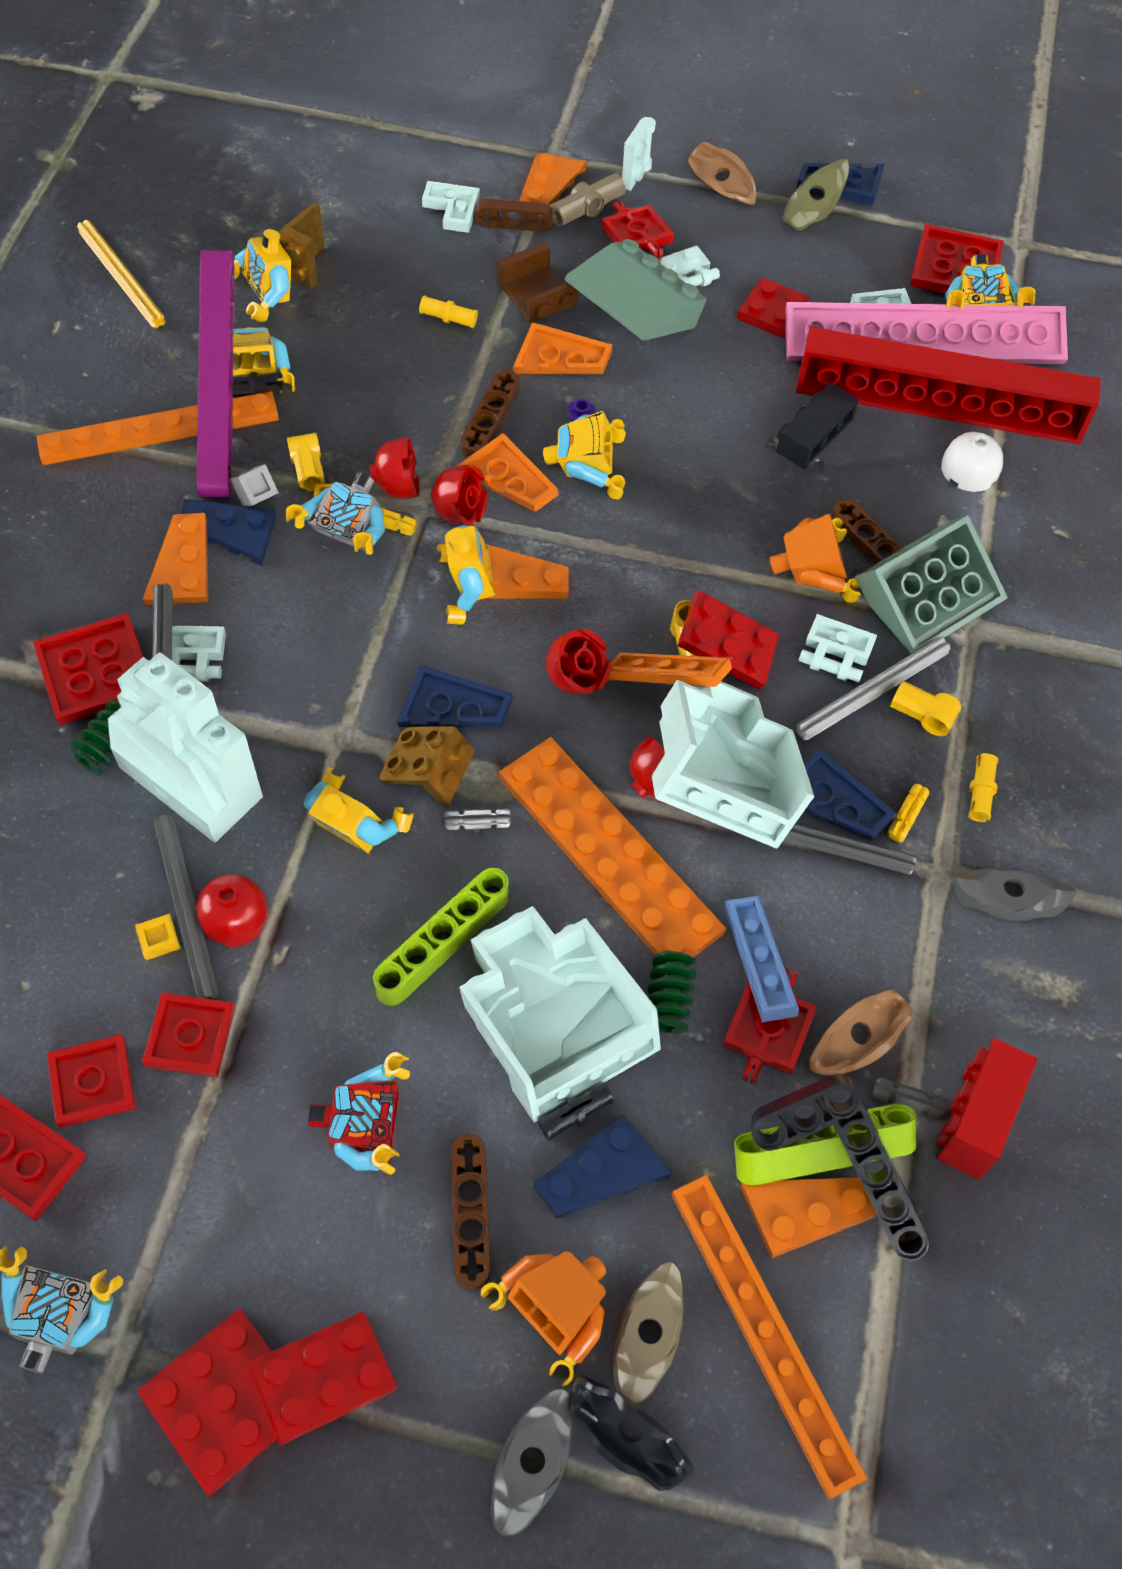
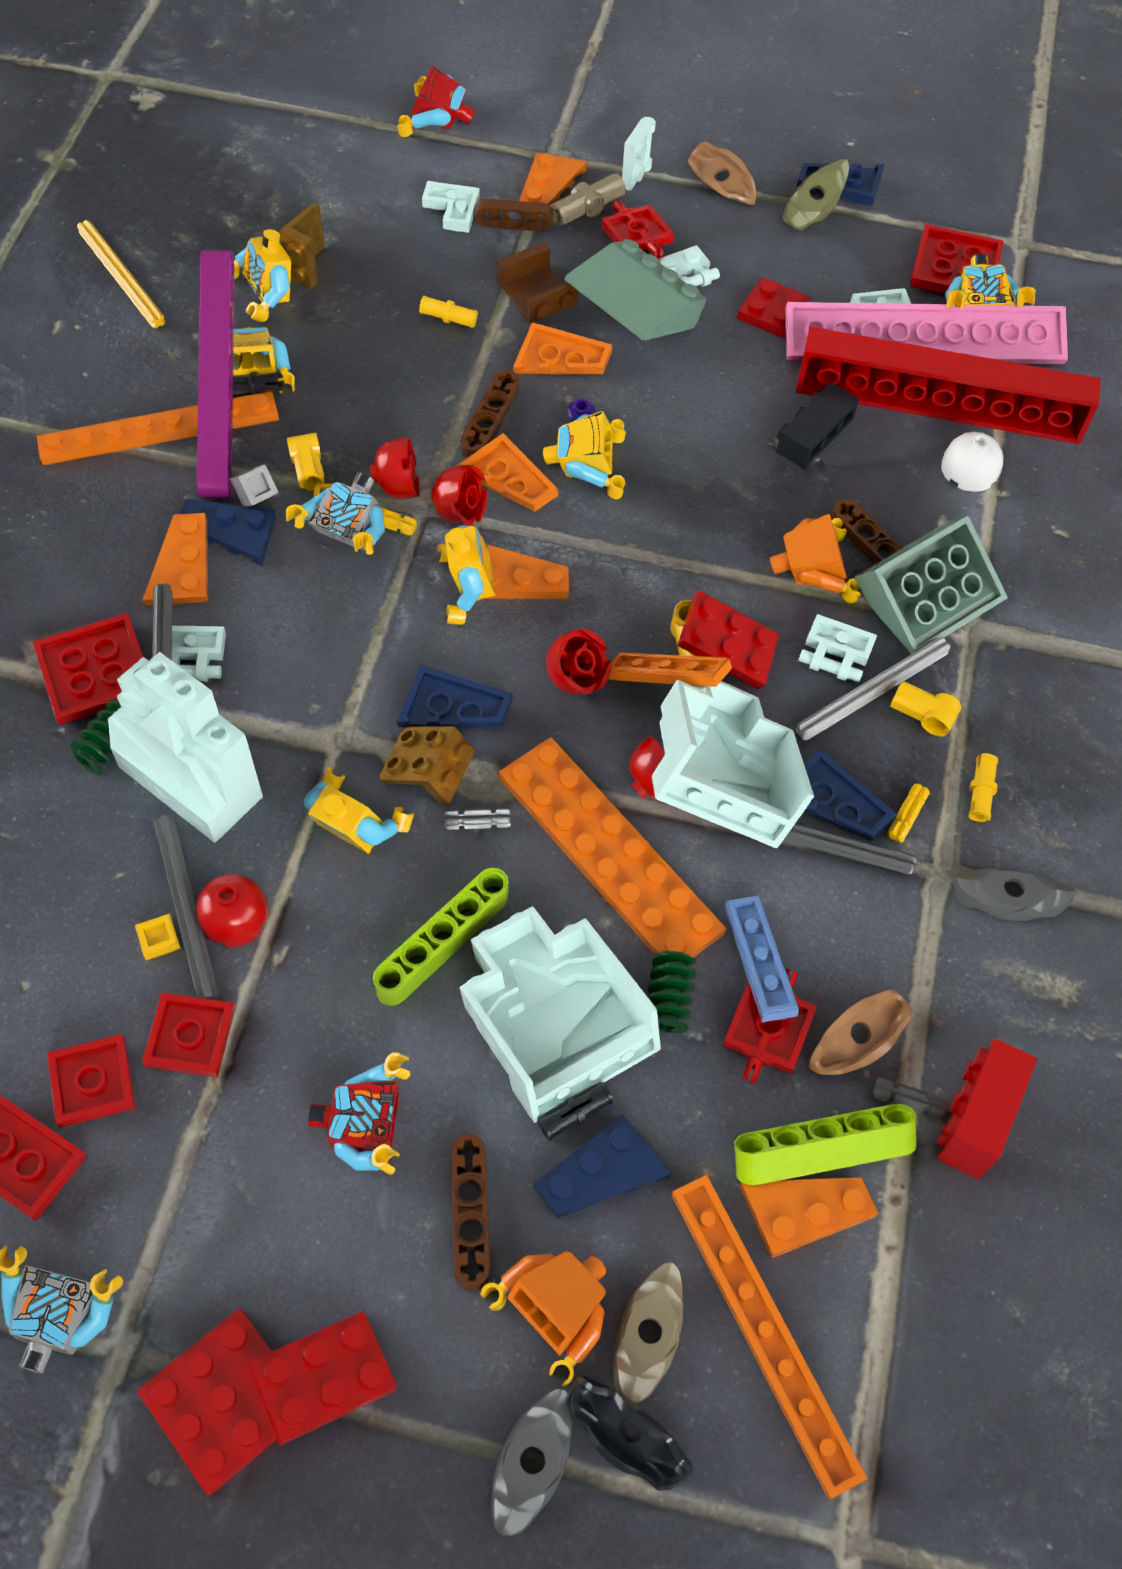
(437, 103): none -> torso
(860, 1151): black beam -> none

